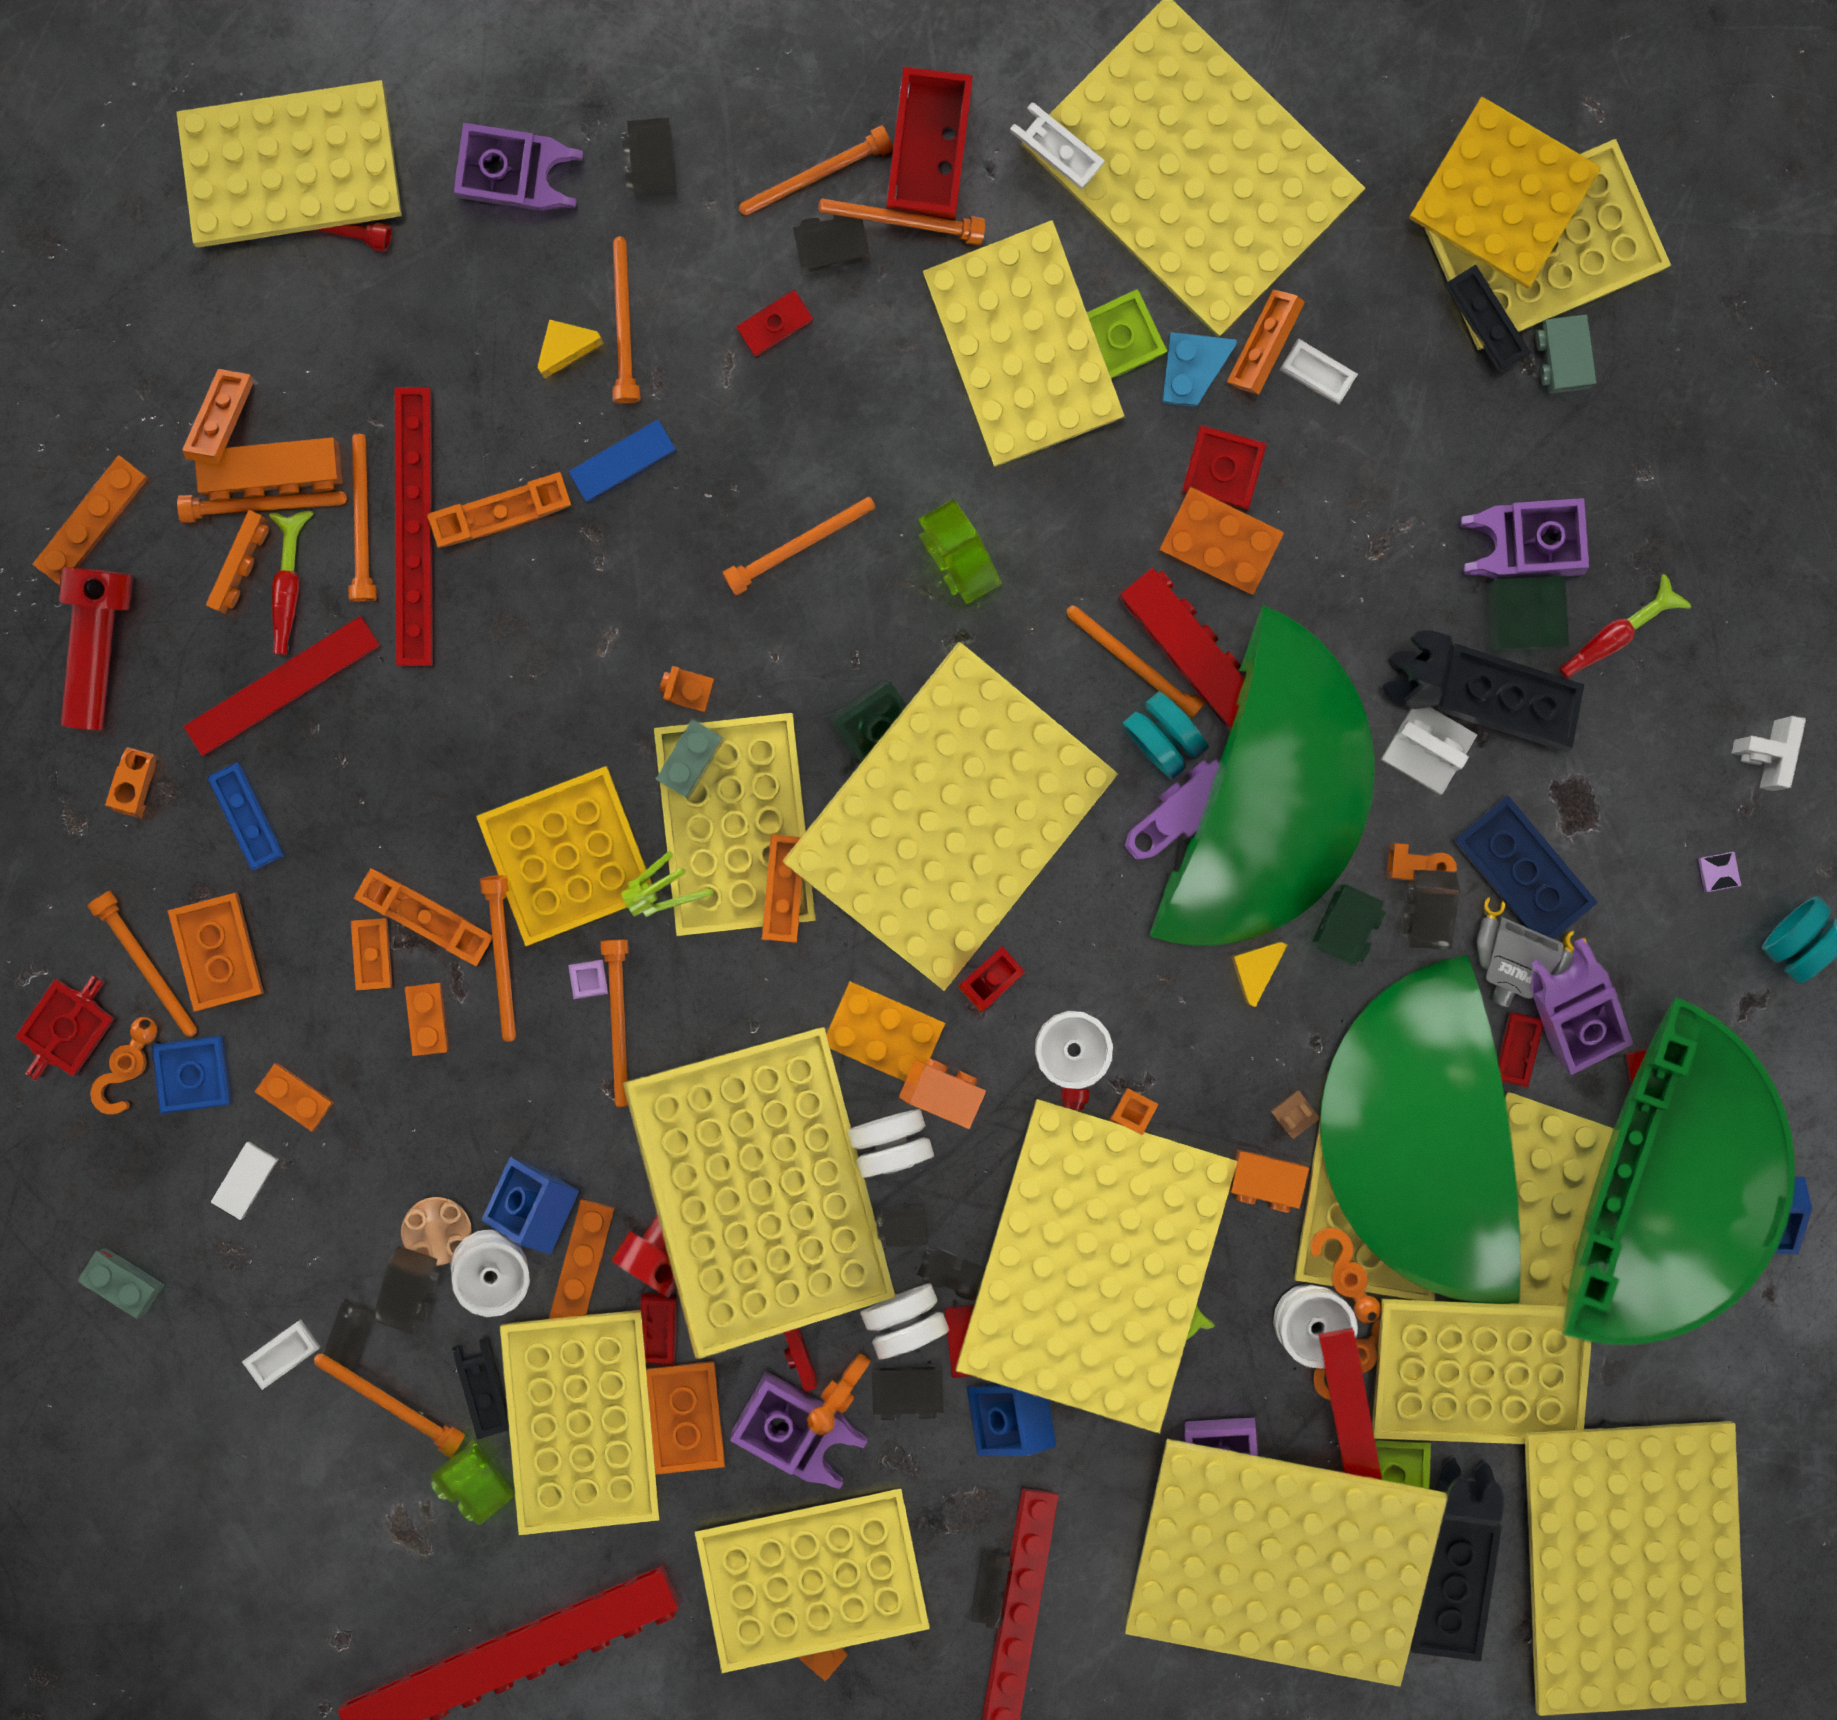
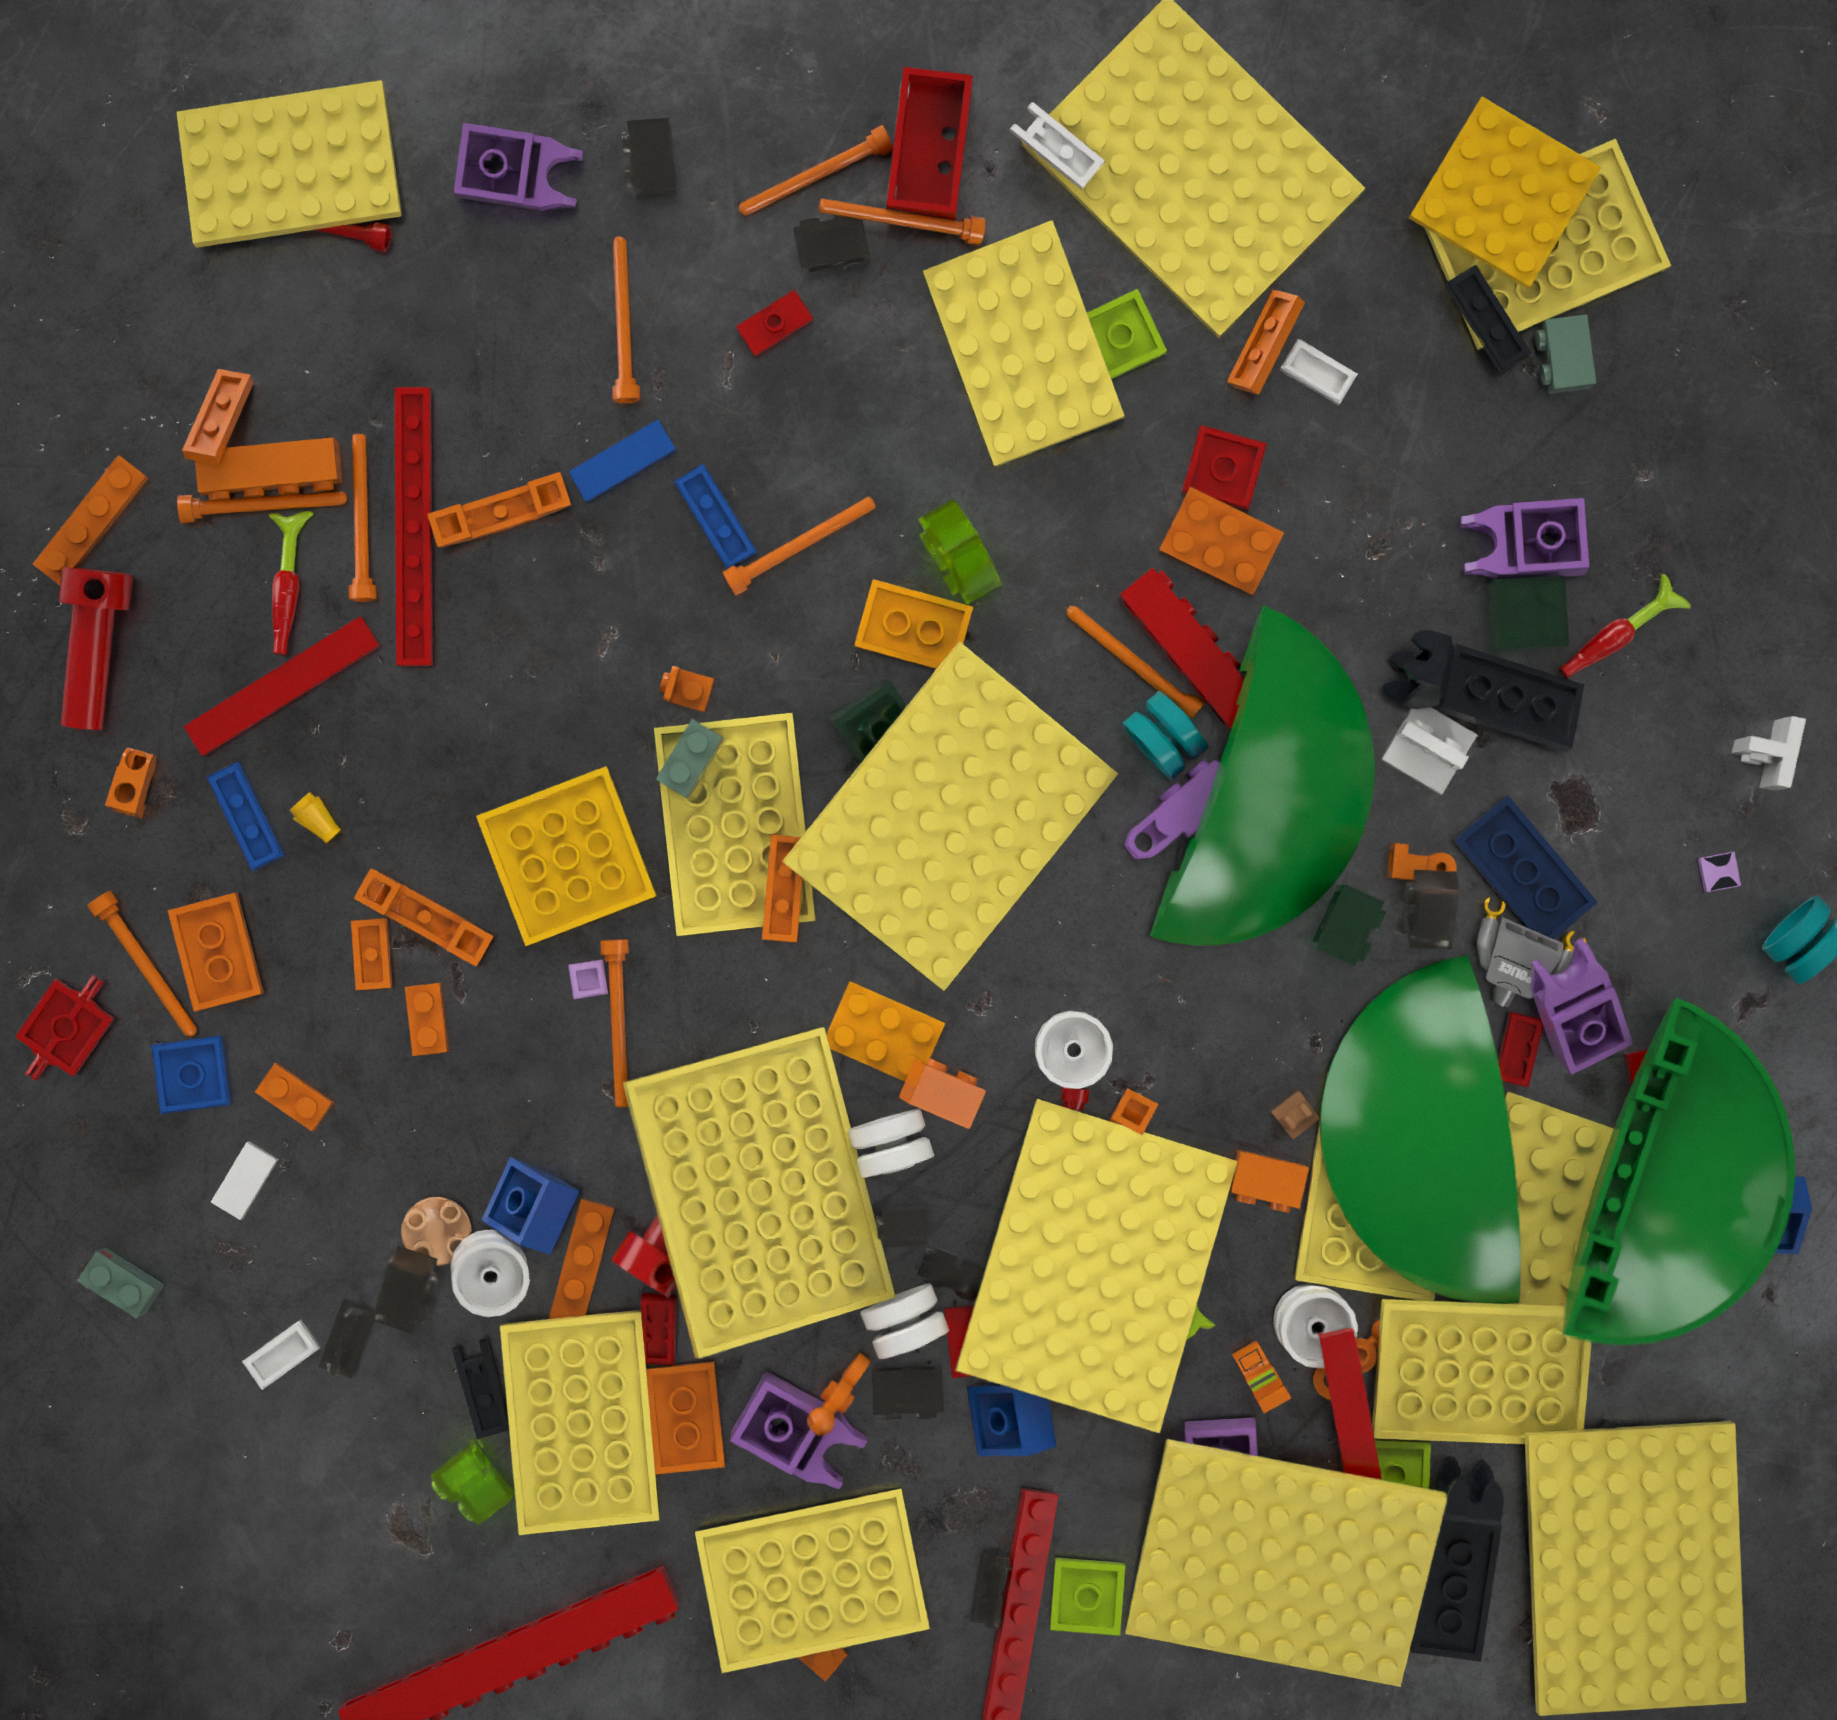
(126, 1064): orange piece -> none
(238, 562): orange plate -> none
(314, 816): none -> yellow cone
(445, 1438): orange piece -> none
(495, 891): orange piece -> none
(565, 345): yellow slope -> none
(640, 896): lime plant -> none
(715, 517): none -> blue tile
(799, 1358): red plate -> none
(911, 624): none -> light orange plate
(991, 979): red slope -> none
(1087, 1596): none -> lime plate
(1192, 366): dark azure wing -> none
(1256, 968): yellow slope -> none
(1261, 1377): none -> orange leg
(1347, 1276): orange piece -> none

